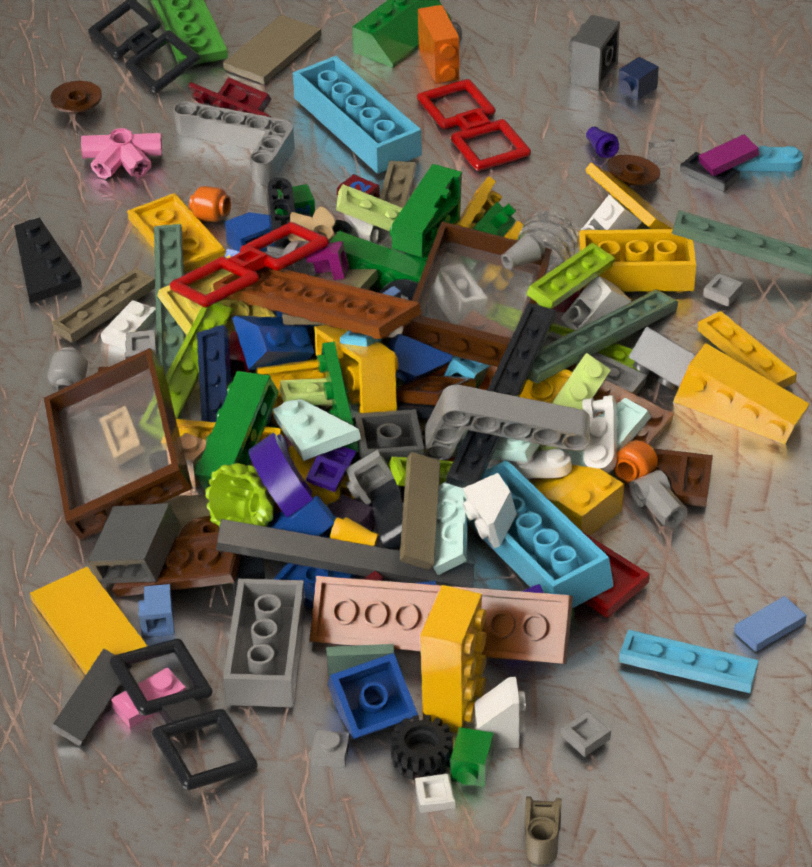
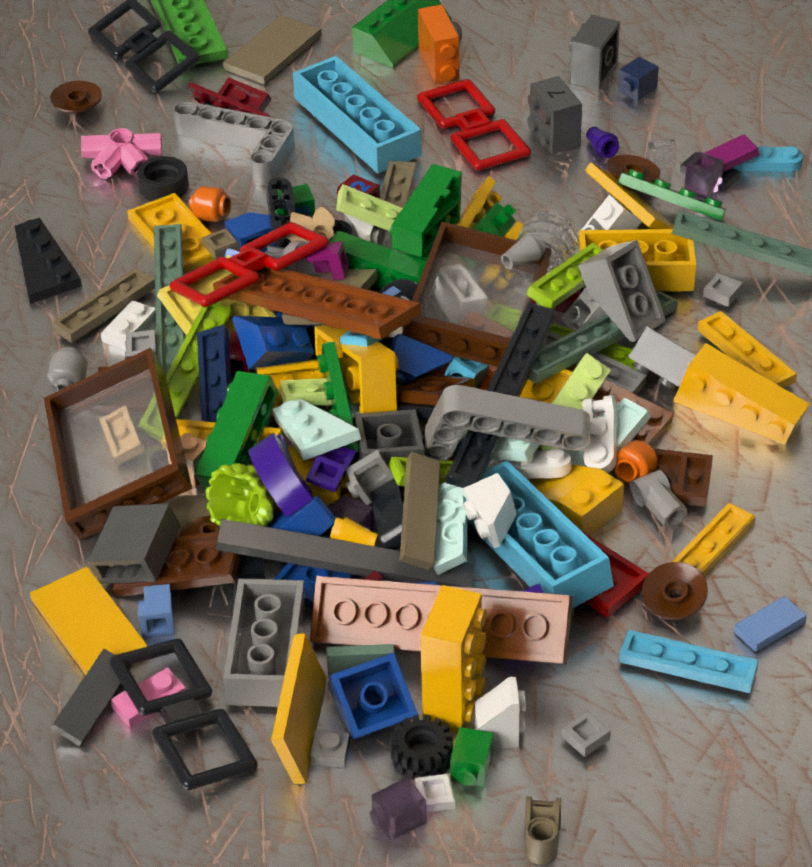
(162, 167): none -> black tyre
(219, 242): none -> dark tan tile
(299, 708): none -> yellow tile
(398, 809): none -> clear purple brick
(555, 115): none -> dark grey brick
(623, 288): none -> light grey slope
(662, 190): none -> plate
(670, 580): none -> reddish brown dish
(704, 175): none -> clear purple brick
(717, 538): none -> yellow tile

